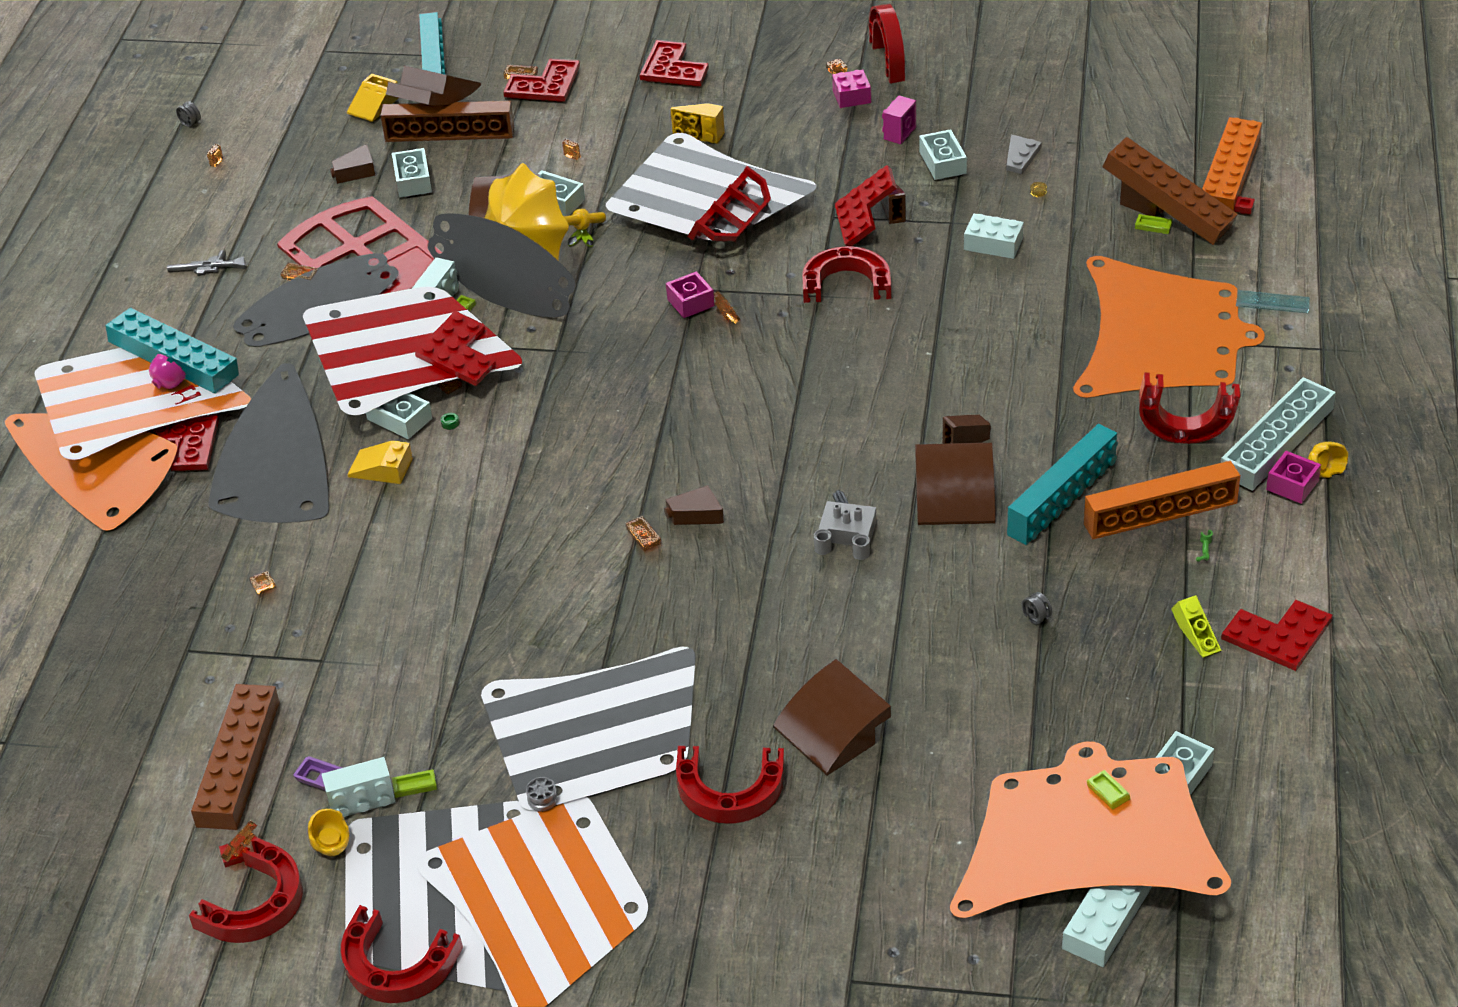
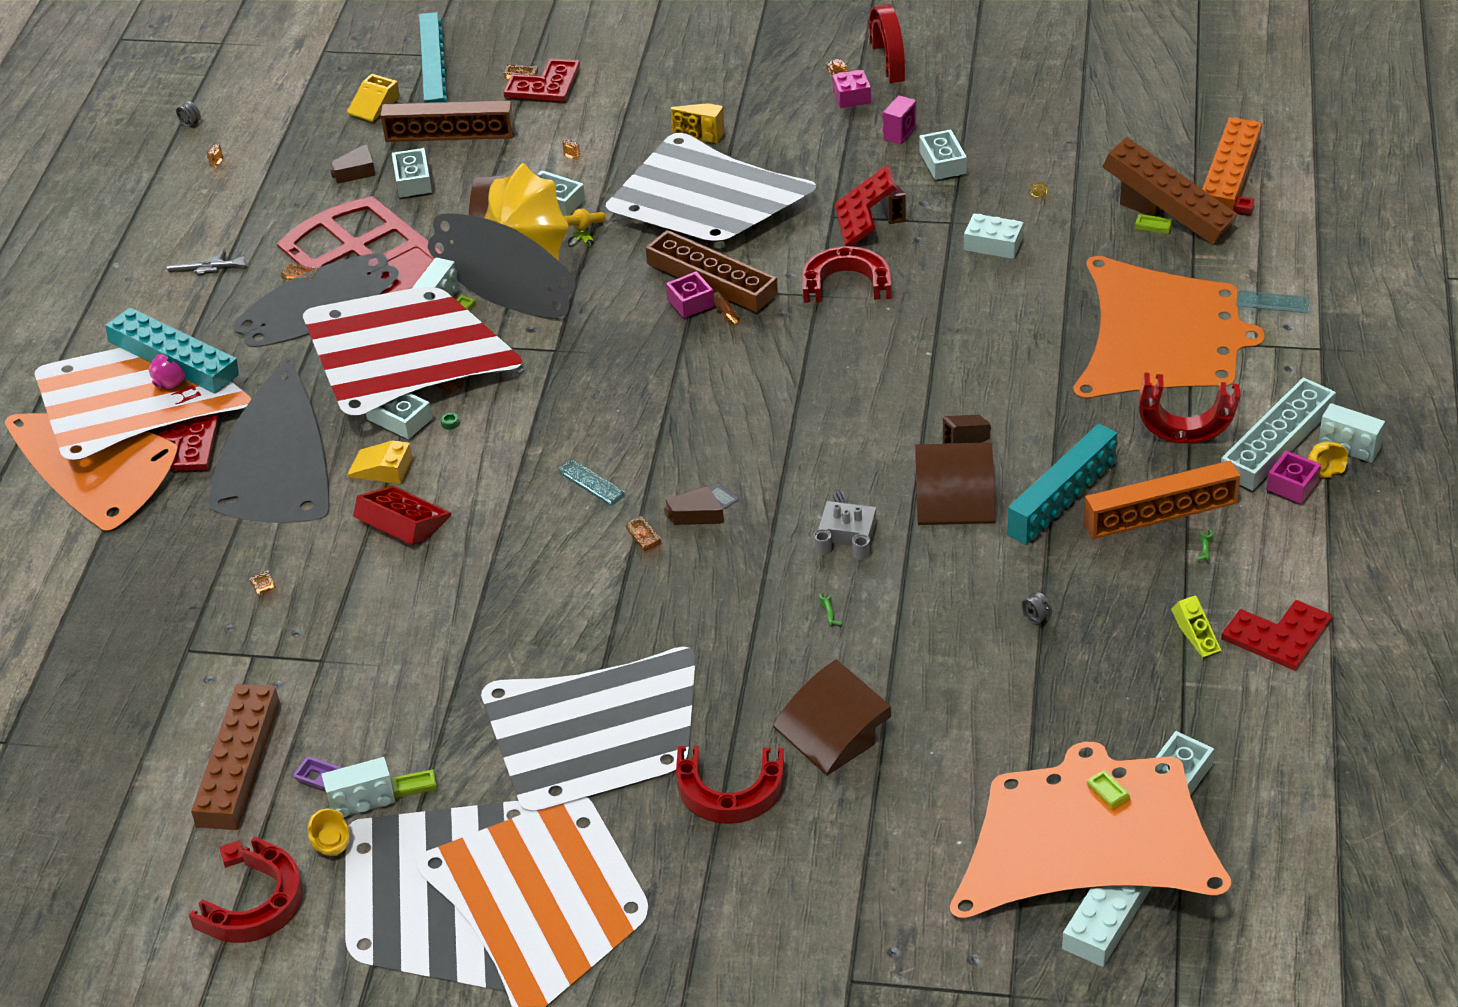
(236, 845): clear orange plate -> none
(395, 985): red piece -> none
(399, 514): none -> red slope
(431, 87): slope -> none
(450, 349): red plate -> none
(542, 795): flat silver wheel -> none
(591, 482): none -> clear light blue tile
(666, 66): red plate -> none
(719, 208): red plate -> none
(723, 495): none -> sticker
(729, 276): none -> dark orange brick
(826, 602): none -> bright green piece
(1021, 153): light grey wing -> none
(1354, 430): none -> light aqua brick

